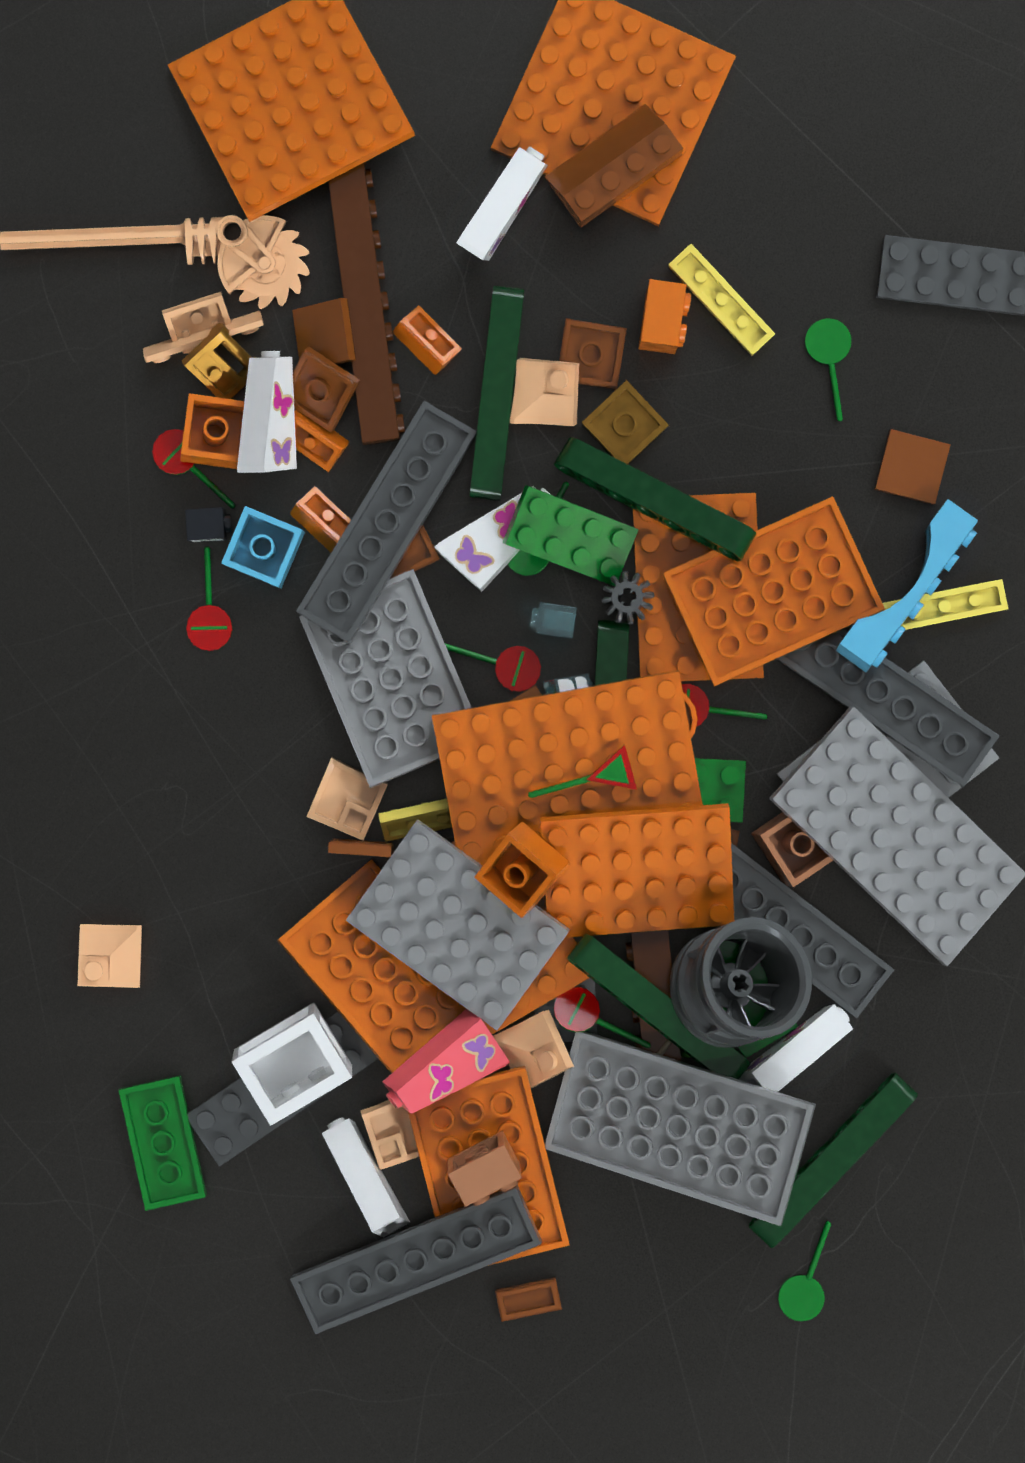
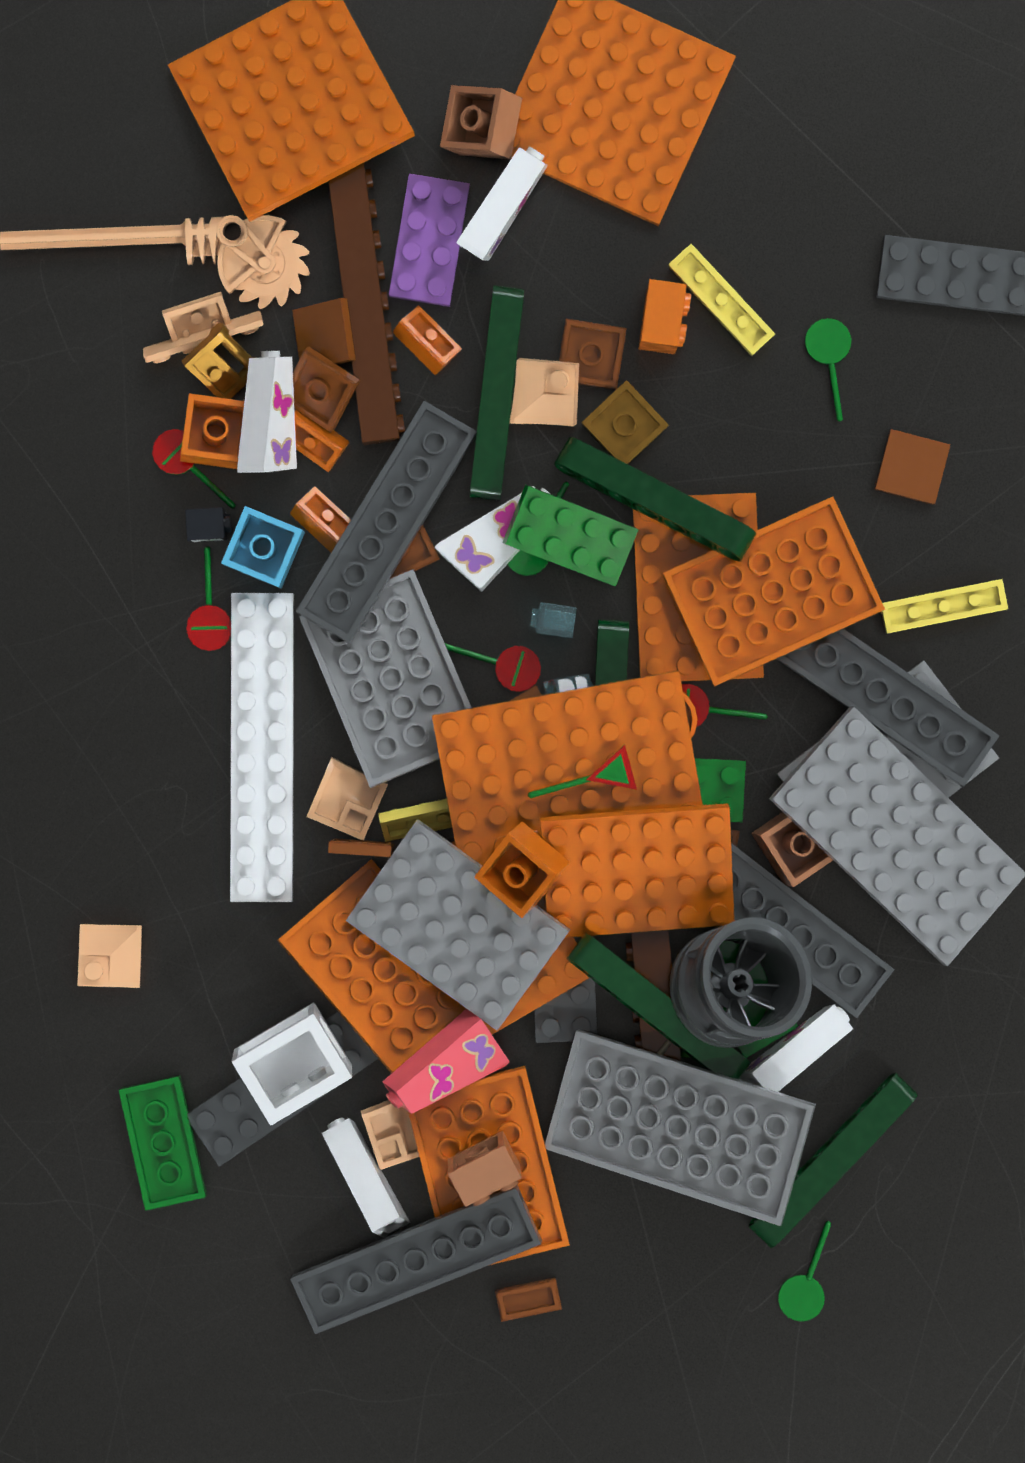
(262, 747): none -> white plate
(427, 240): none -> medium lavender plate
(481, 122): none -> nougat brick
(537, 1047): light nougat plate -> none
(579, 1011): piece -> none
(614, 165): dark orange slope -> none
(619, 591): dark grey gear -> none
(871, 634): medium azure arch -> none

